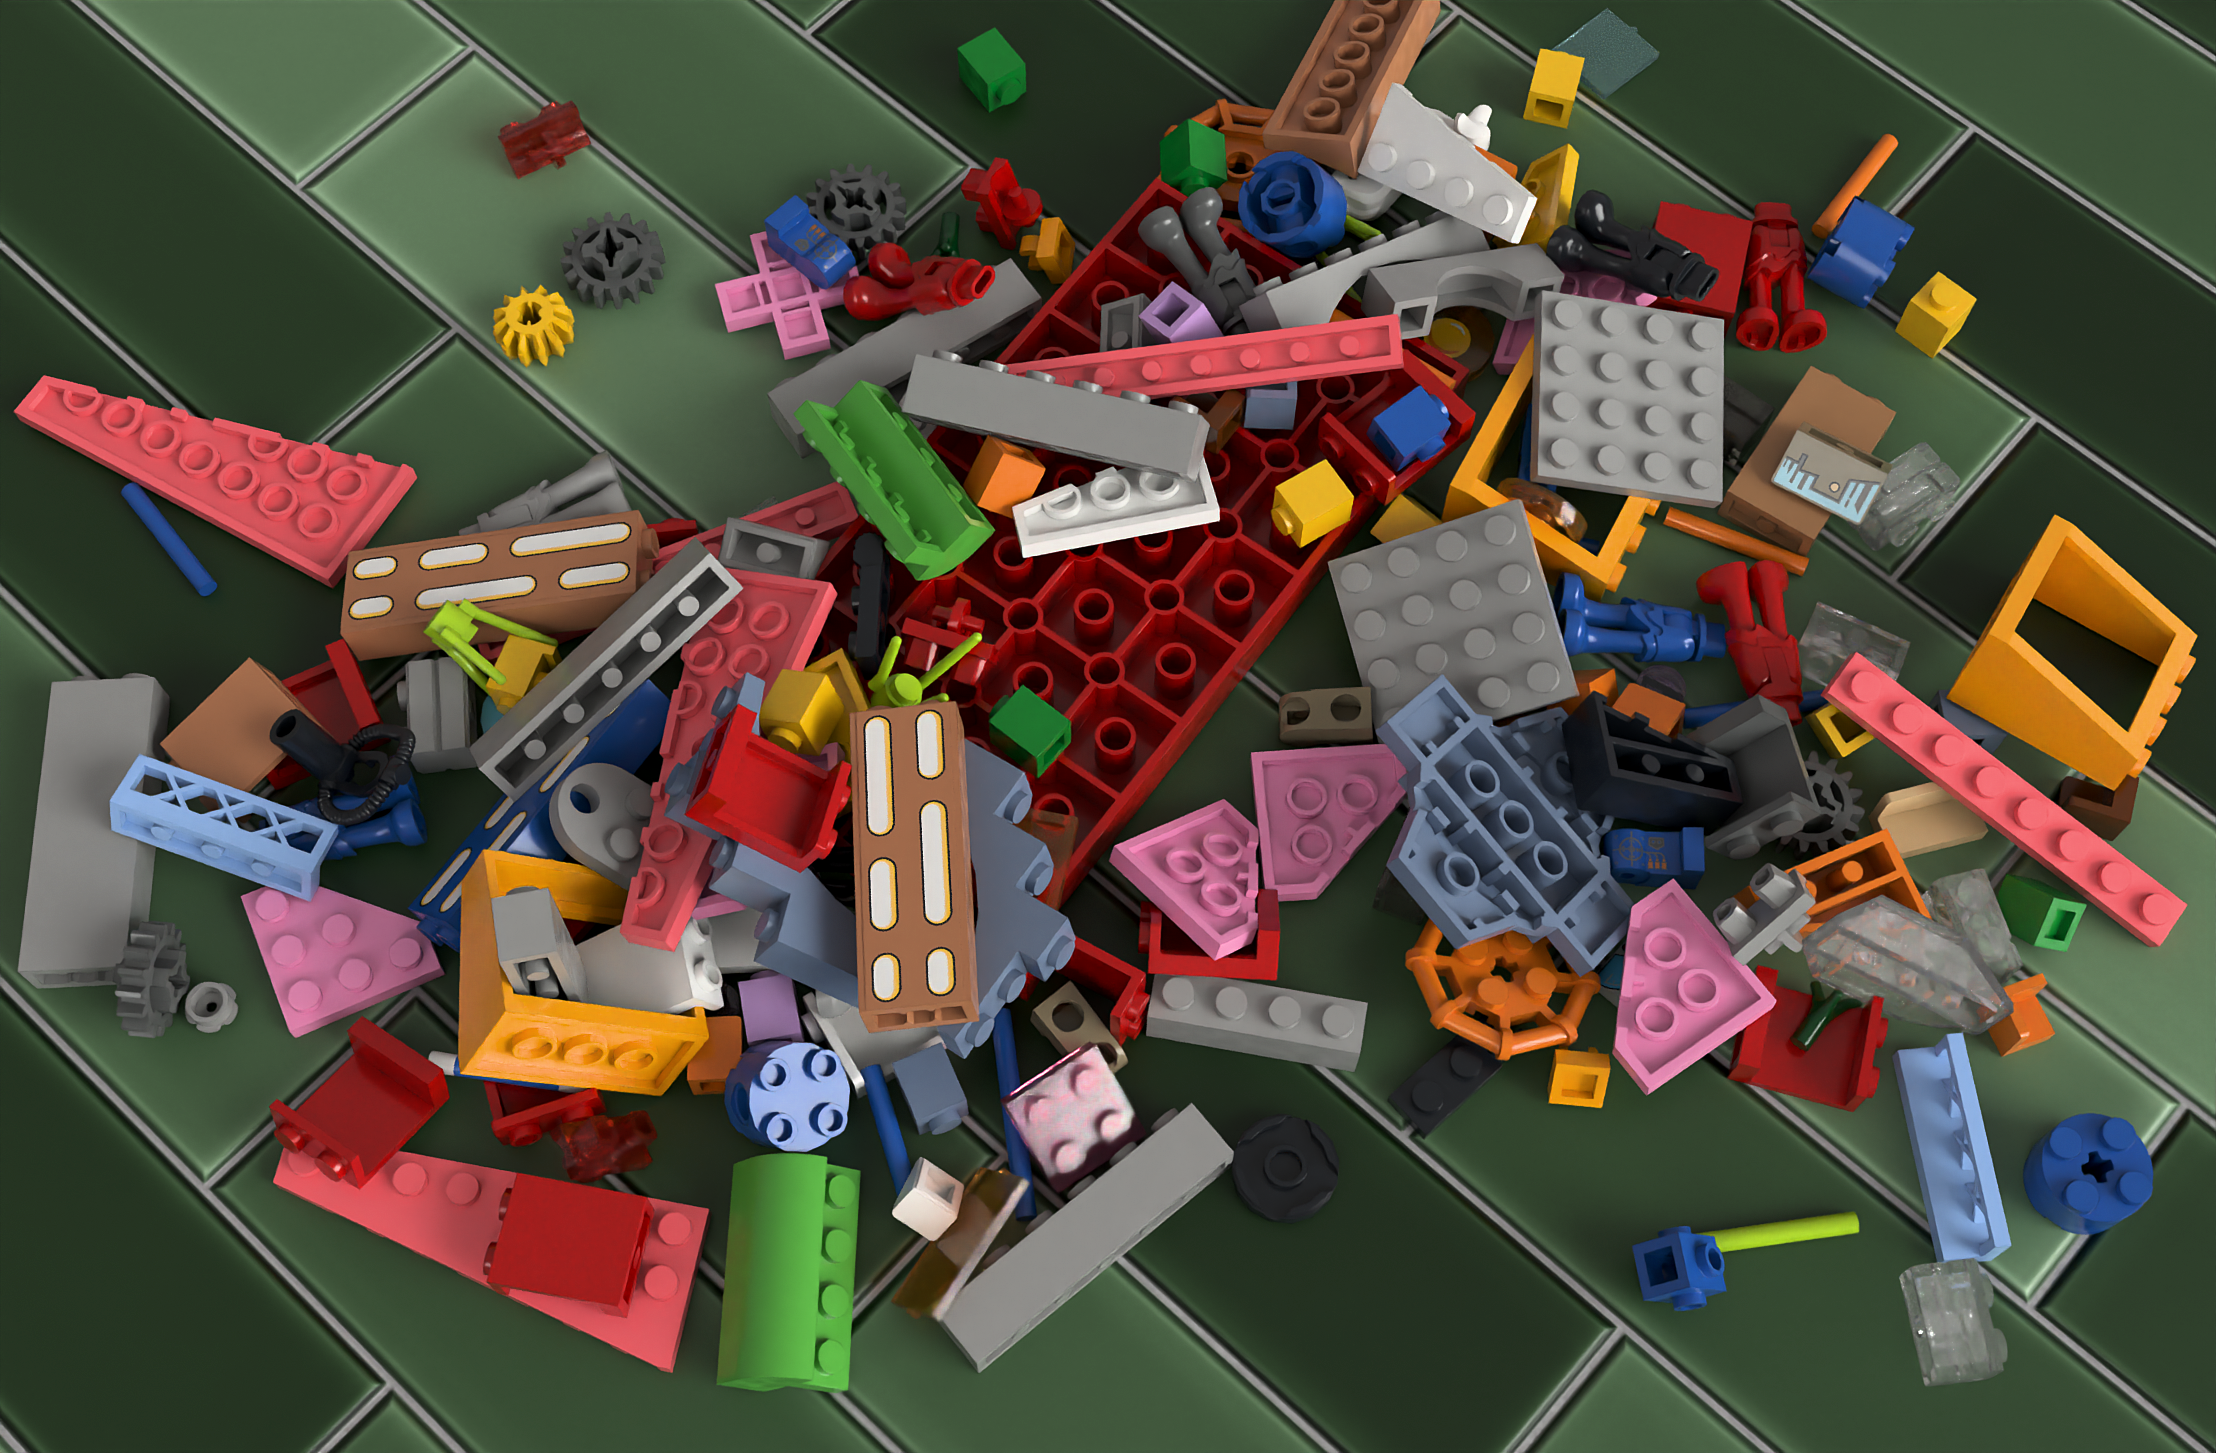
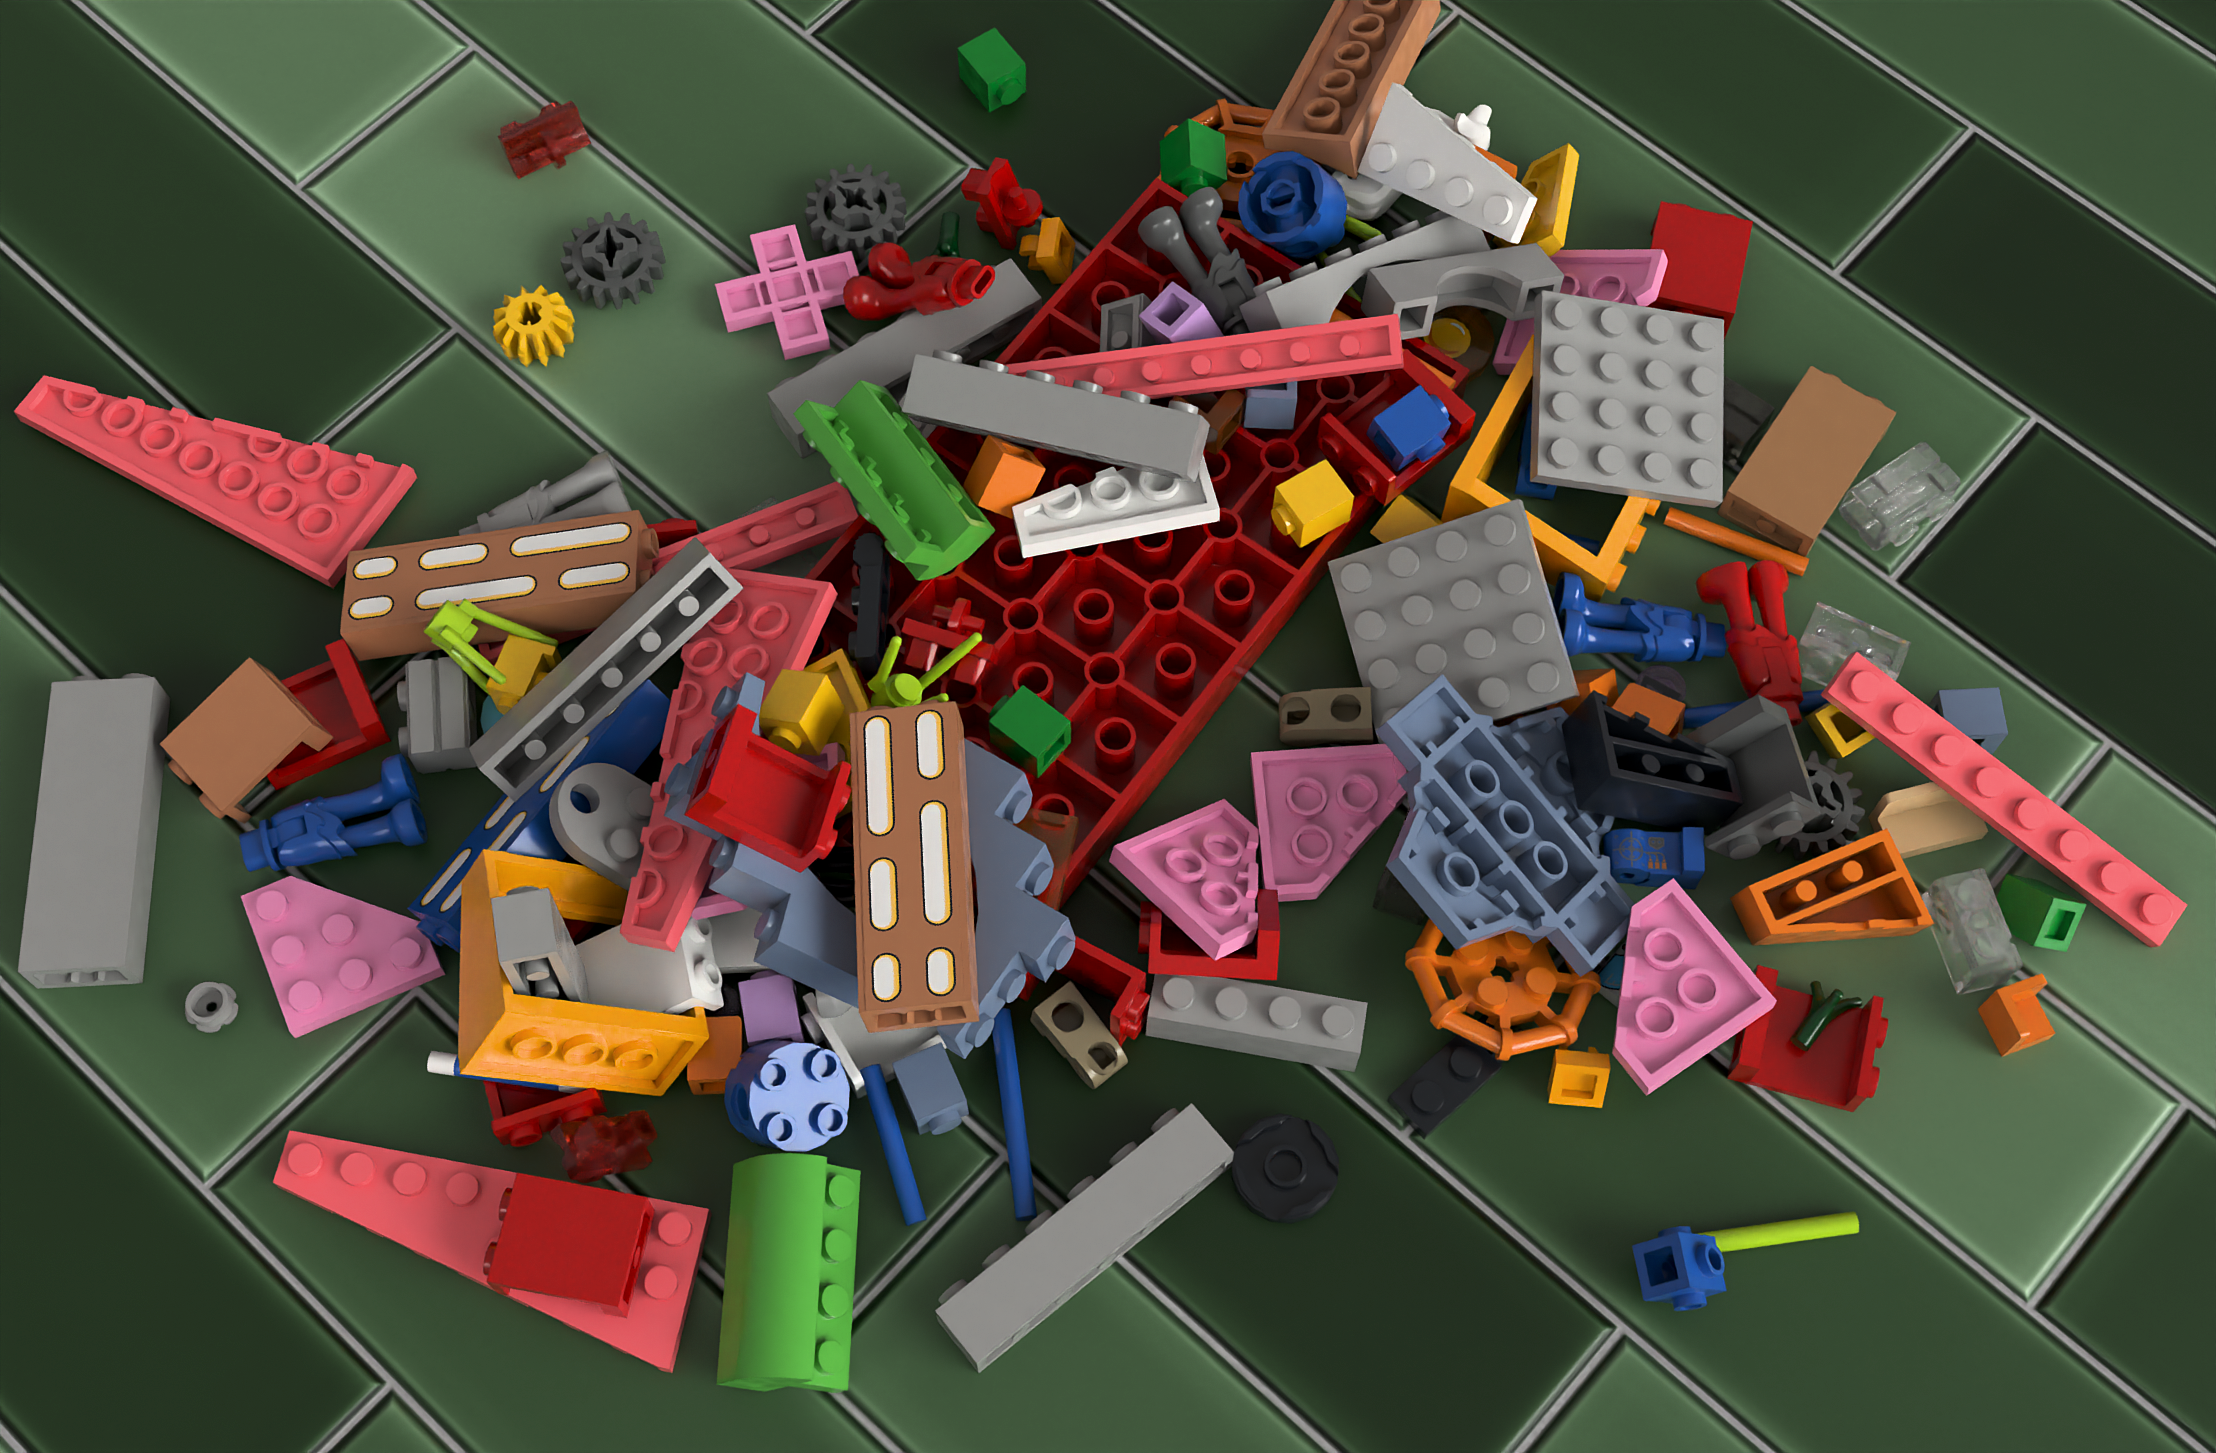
(151, 979): dark grey gear -> none
(169, 539): blue bar -> none
(220, 843): light blue fence -> none
(334, 762): black piece -> none
(364, 1107): red panel -> none
(770, 550): light grey slope -> none
(808, 244): blue leg -> none
(928, 1200): white slope -> none
(954, 1255): clear orange piece -> none
(1073, 1116): clear pink plate -> none
(1546, 507): clear orange tile -> none
(1553, 88): yellow brick -> none
(1610, 51): clear light blue piece -> none
(1657, 262): black piece -> none
(1771, 919): light grey hips -> none
(1773, 259): red piece -> none
(1831, 473): dark tan panel -> none
(1855, 185): orange bar -> none
(1859, 252): blue brick -> none
(1911, 962): clear wedge -> none
(1935, 314): yellow brick -> none
(1951, 1151): light blue fence -> none
(1953, 1322): clear brick -> none
(2035, 701): light orange windscreen -> none
(2092, 1202): blue brick -> none
(2098, 807): reddish brown panel -> none

